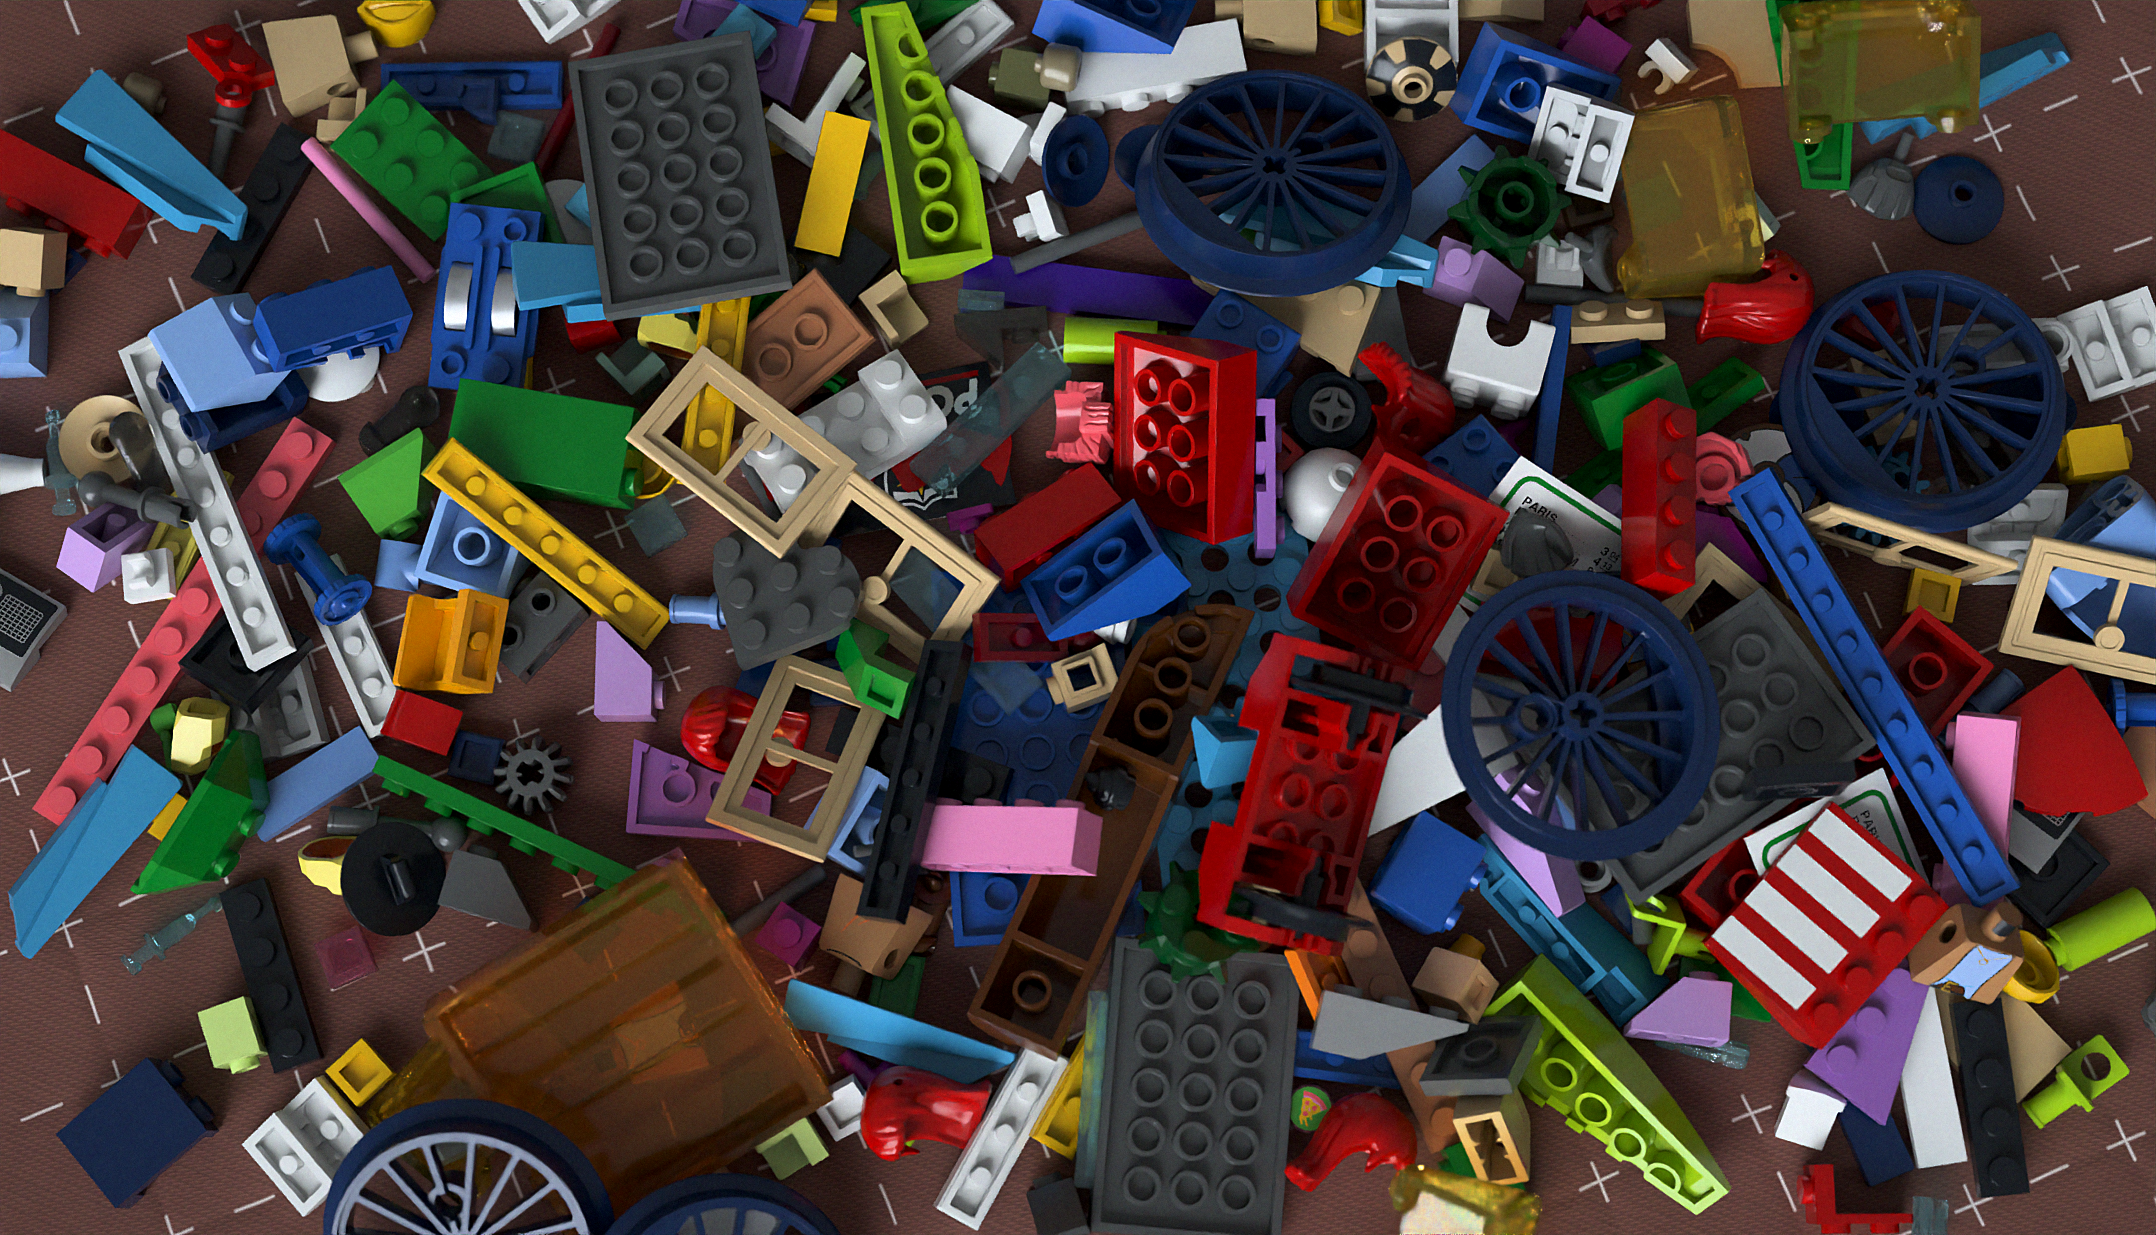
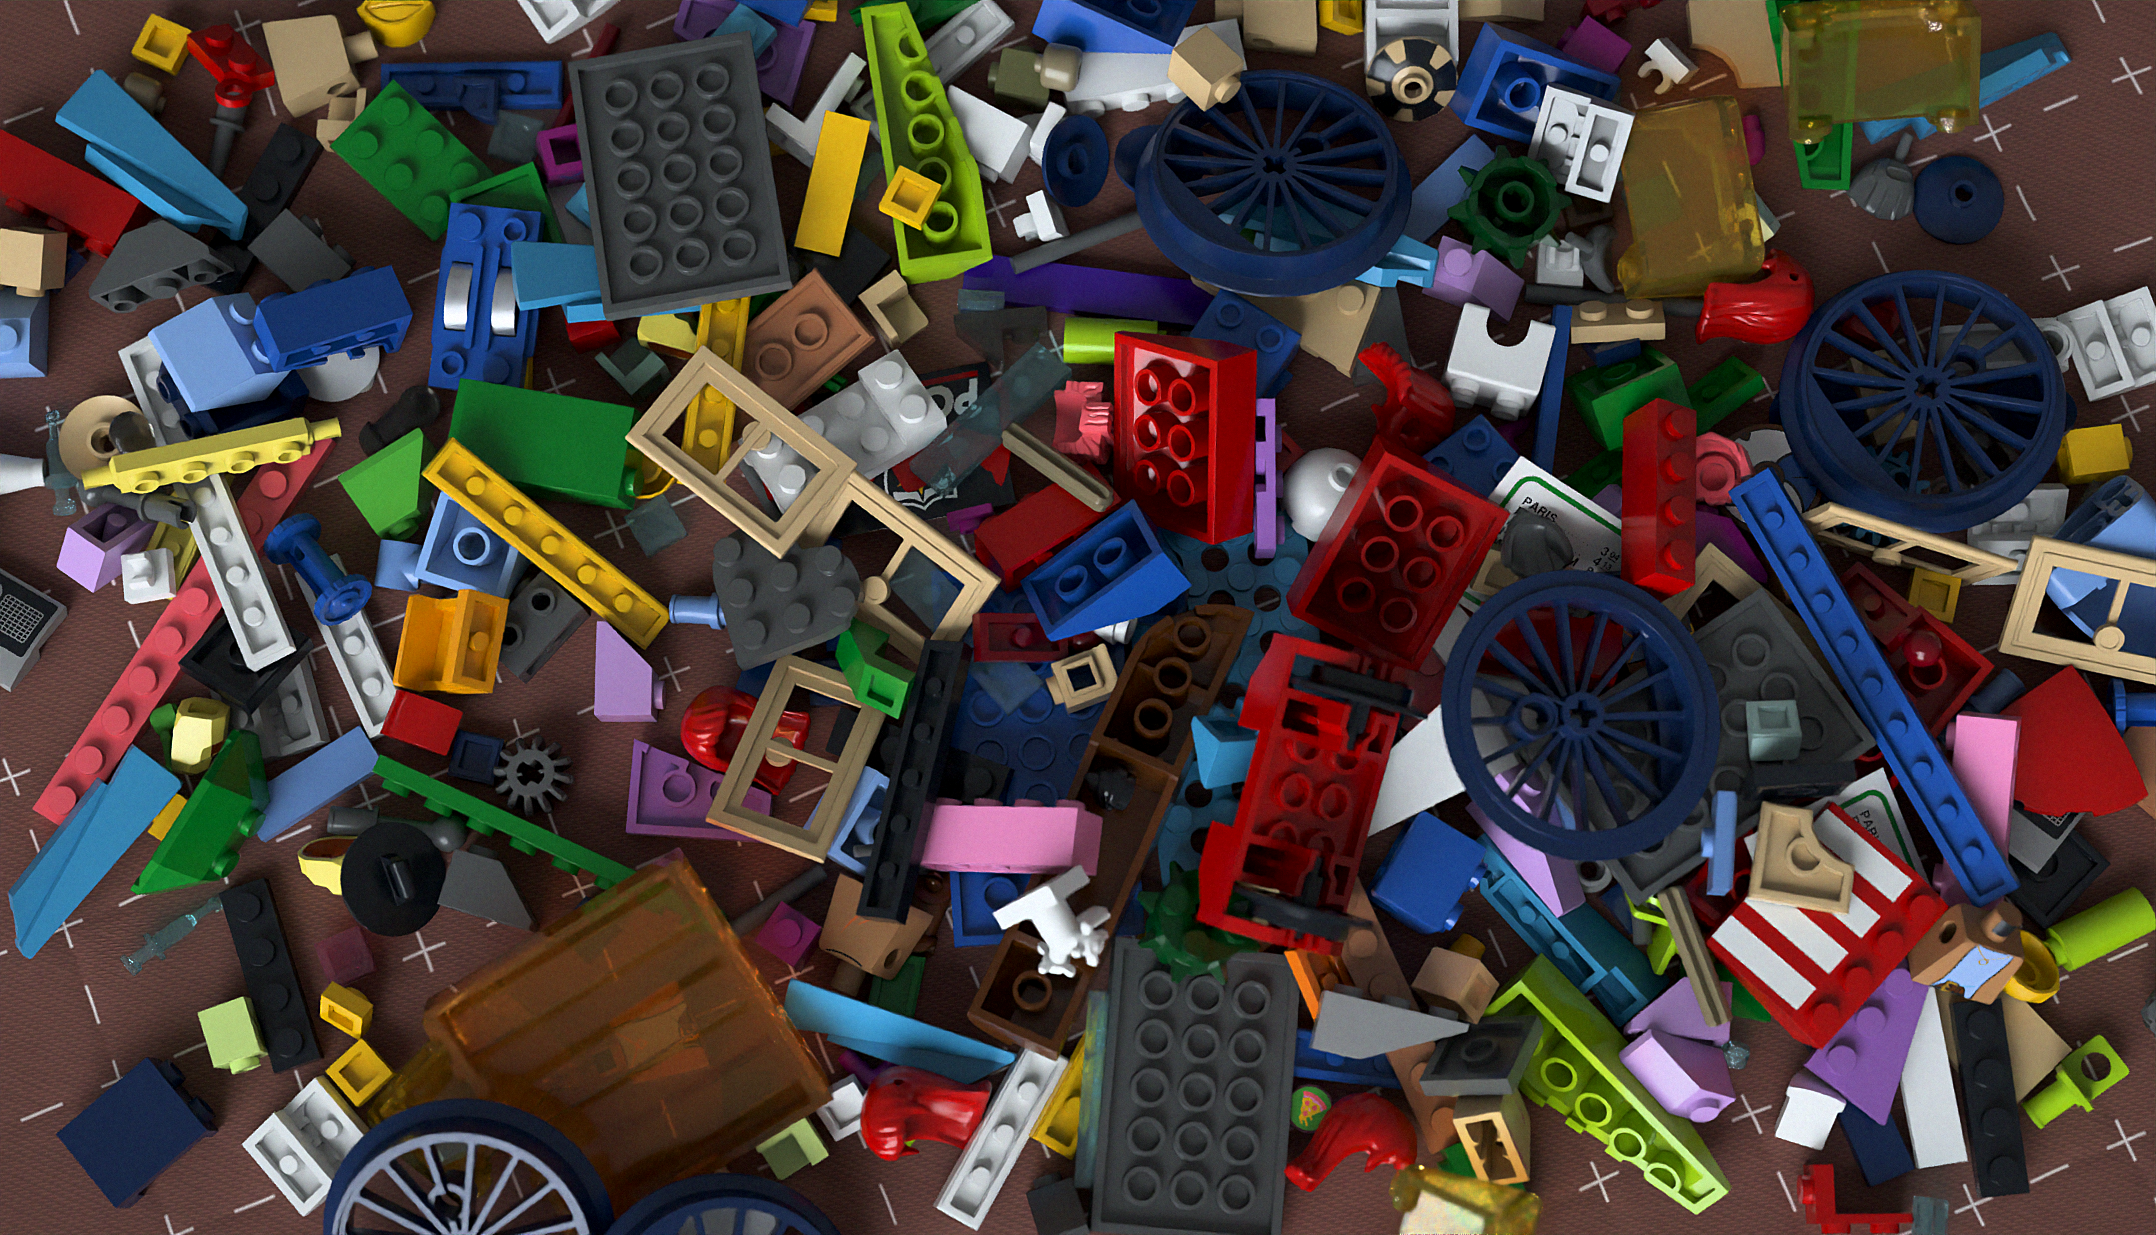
(153, 266): none -> dark grey slope
(162, 44): none -> yellow plate
(210, 455): none -> light yellow plate
(297, 254): none -> dark grey brick
(346, 1009): none -> yellow plate
(368, 210): bright pink bar -> none
(560, 156): none -> magenta brick
(910, 197): none -> yellow plate
(1055, 921): none -> white piece
(1057, 467): none -> dark tan axle
(1205, 69): none -> tan brick
(1335, 397): black wheel -> none
(1681, 1074): none -> lavender slope
(1695, 956): none -> dark tan axle
(1719, 843): none -> medium blue plate
(1754, 138): none -> magenta animal
(1773, 730): none -> light aqua slope
(1794, 866): none -> tan tile
(1891, 617): none -> dark red plate

